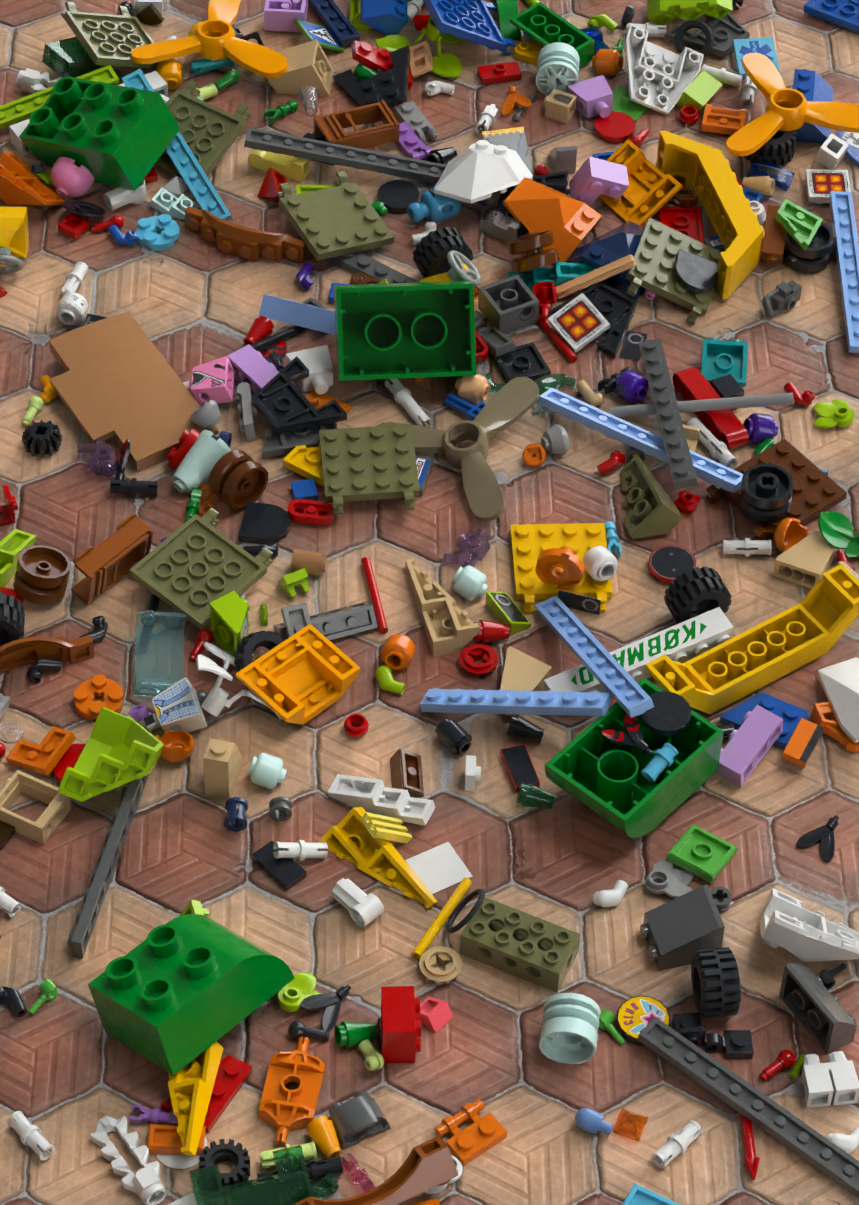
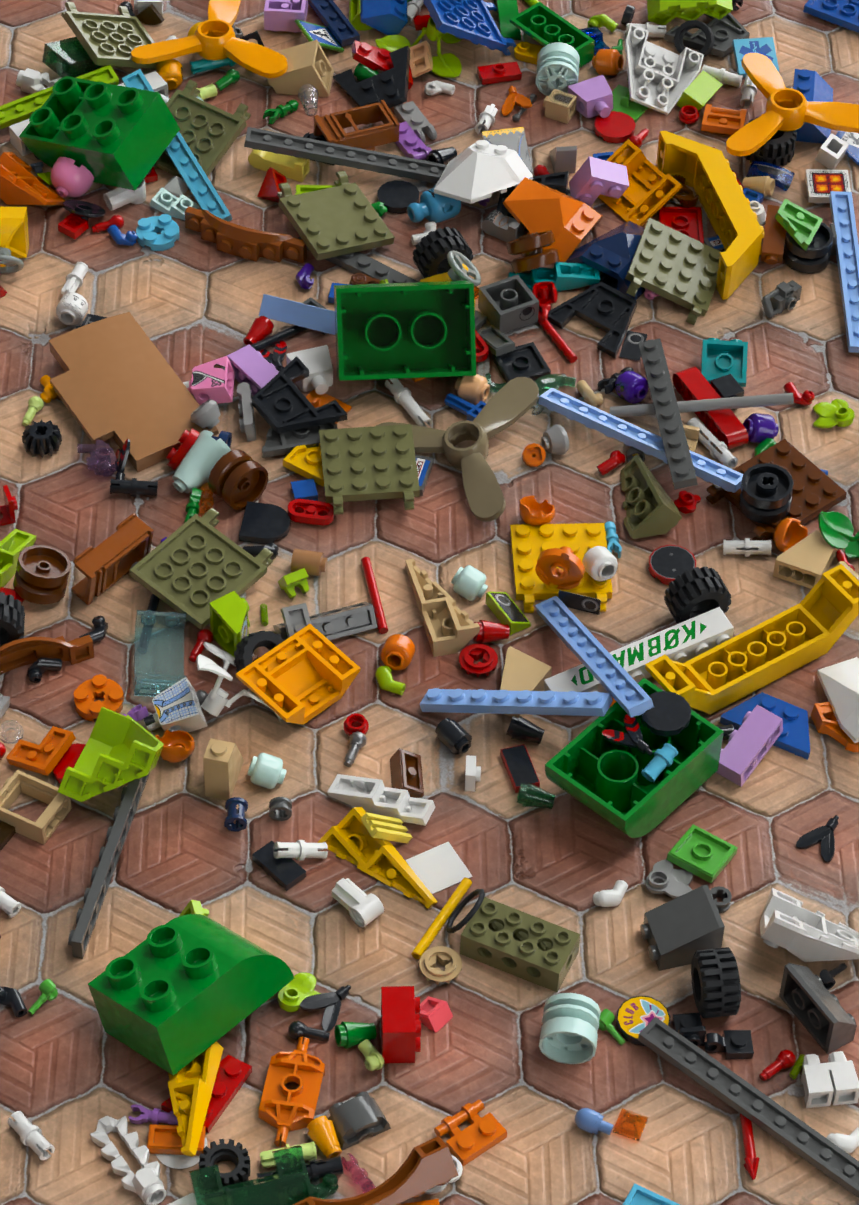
(357, 741): none -> flat silver piece
(473, 549): clear purple piece -> none
(534, 512): none -> orange hair
(578, 322): tile -> none
(595, 276): light nougat axle -> none
(677, 1144): white pin -> none
(695, 272): tile -> none
(802, 742): orange tile -> none

